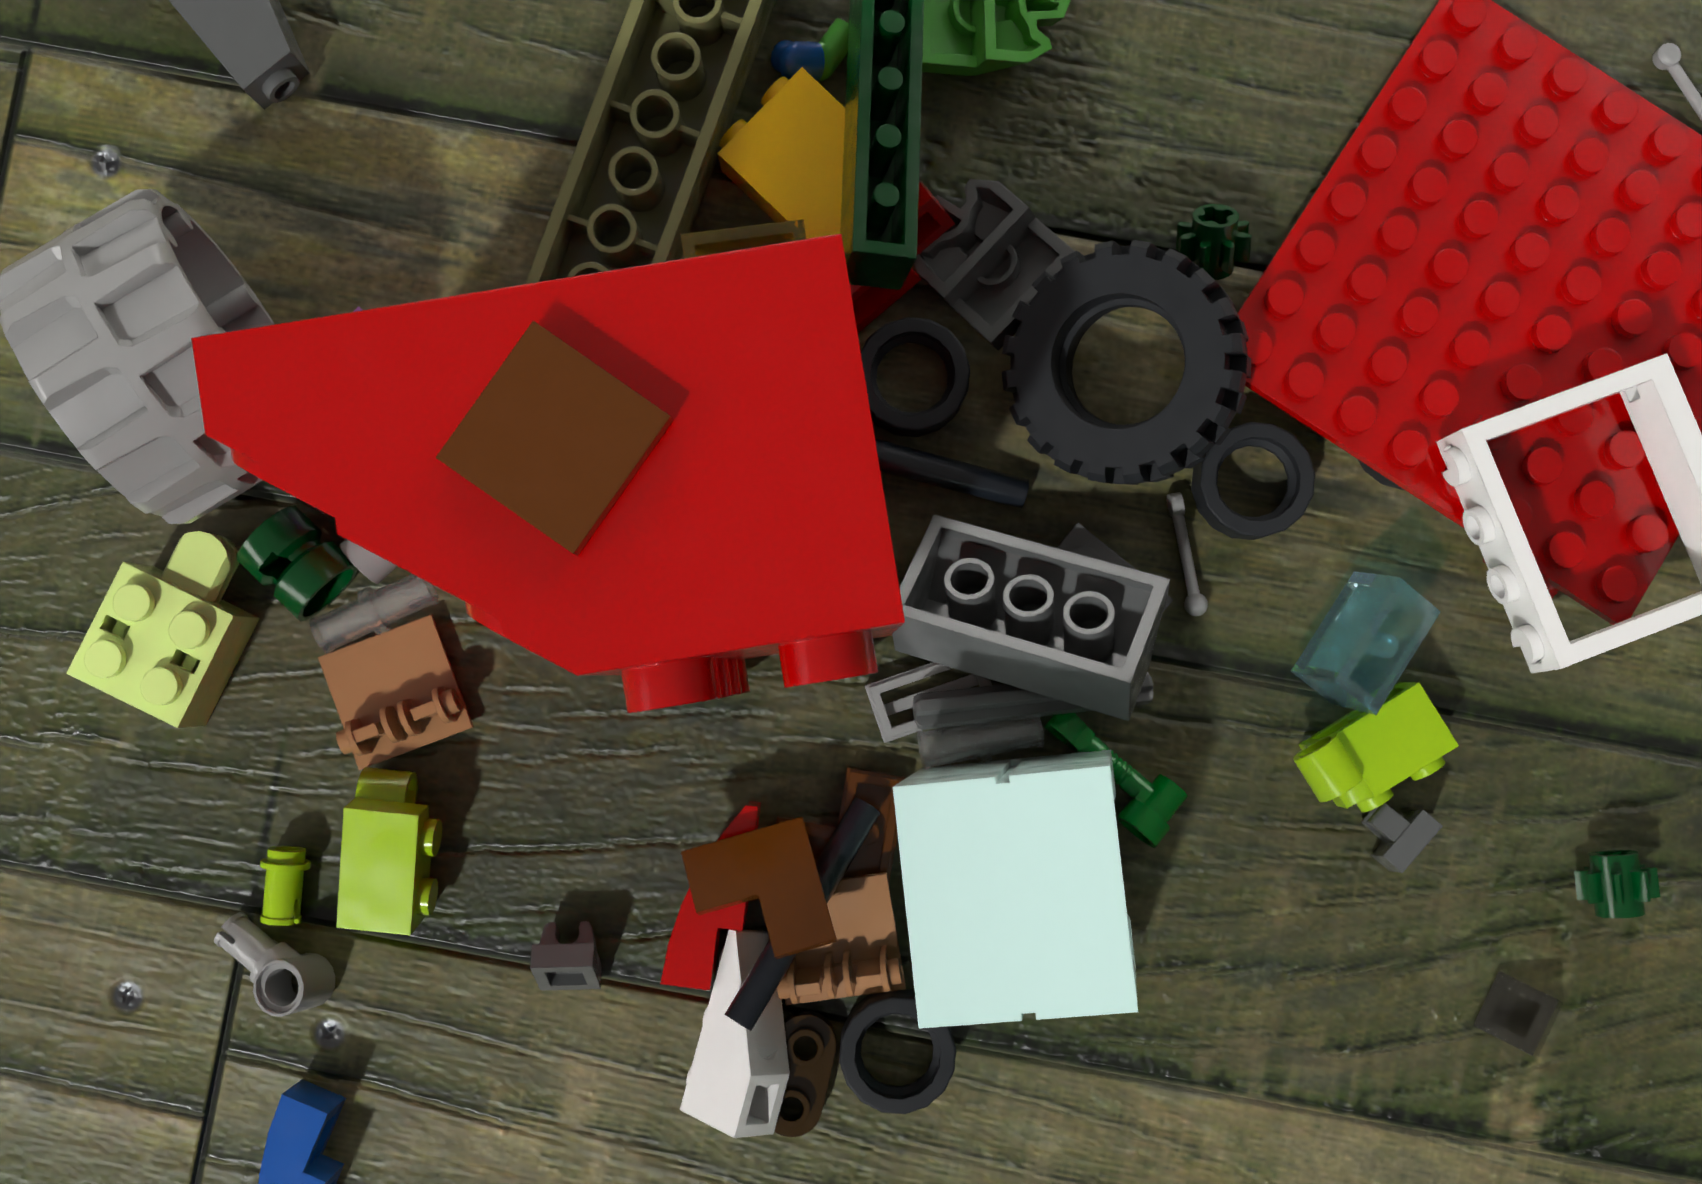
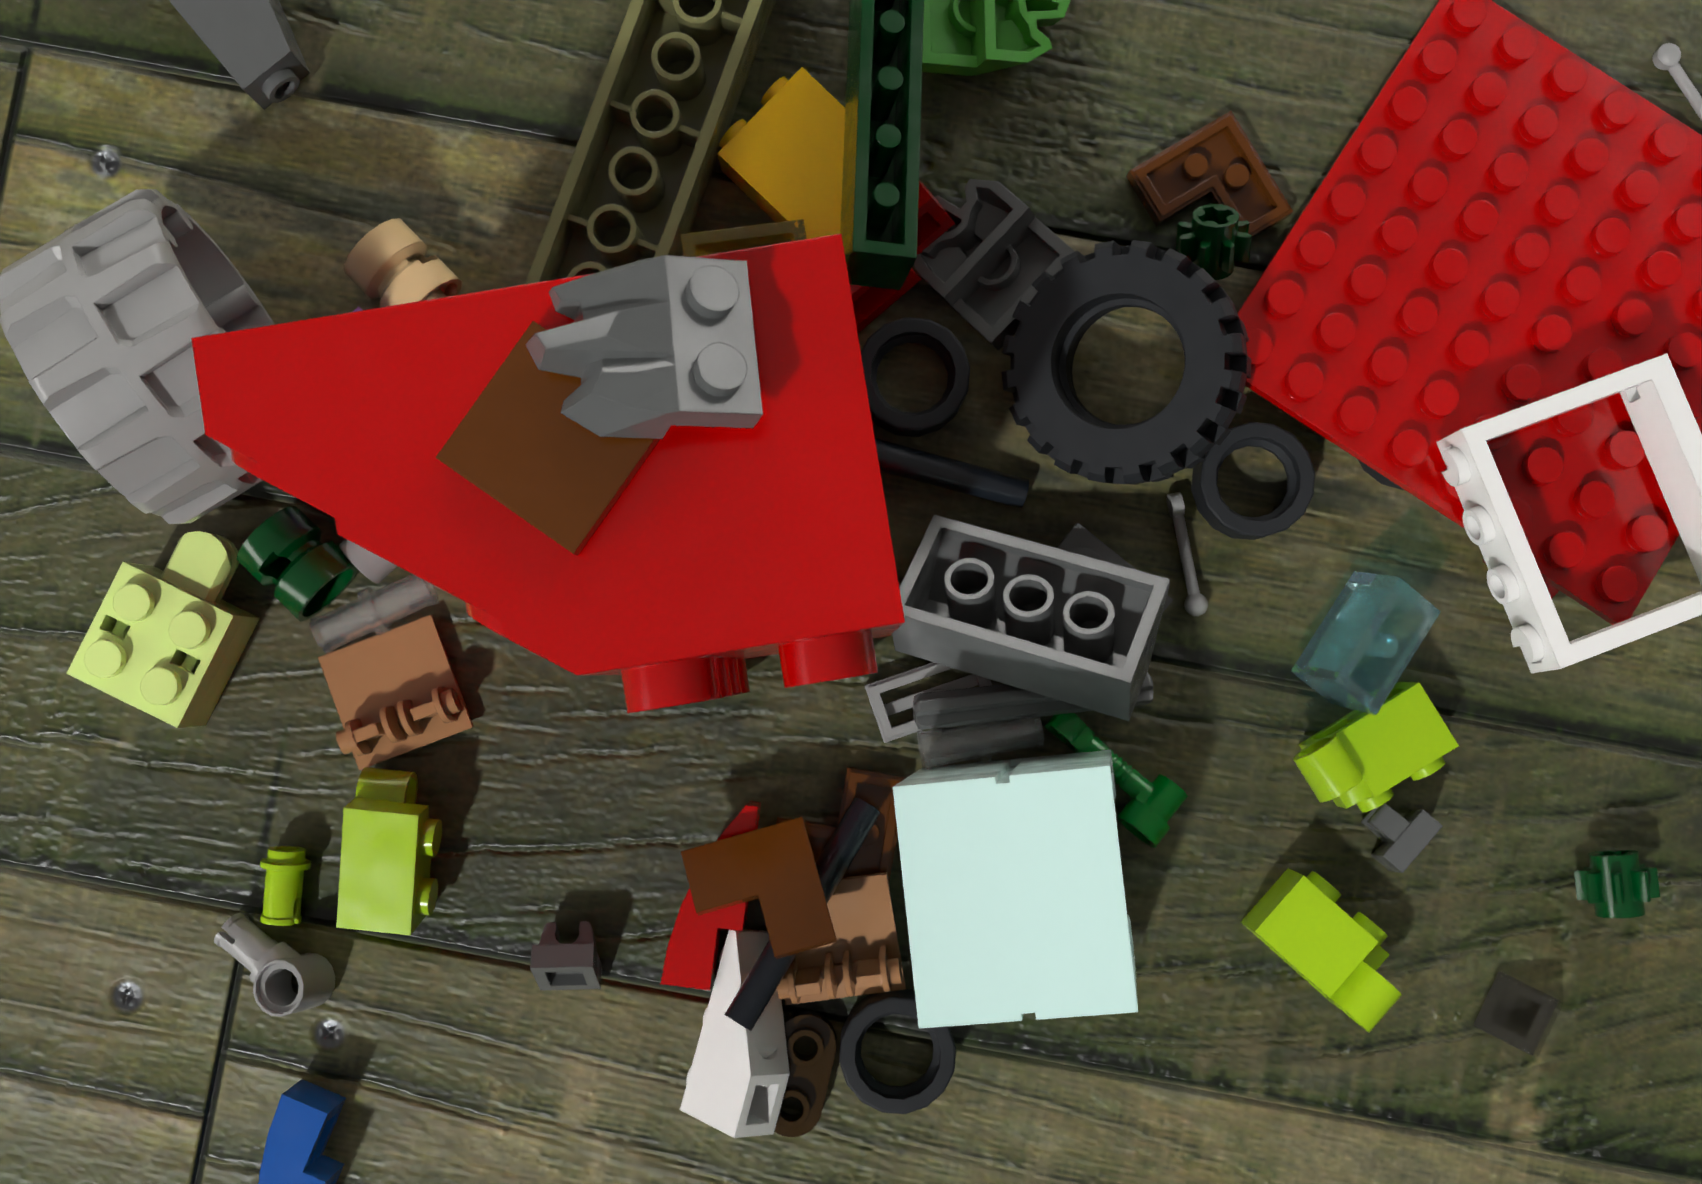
(394, 267): none -> tan wheel
(656, 347): none -> dark grey plate
(817, 58): arm -> none
(1215, 165): none -> reddish brown tile
(1325, 945): none -> lime hinge

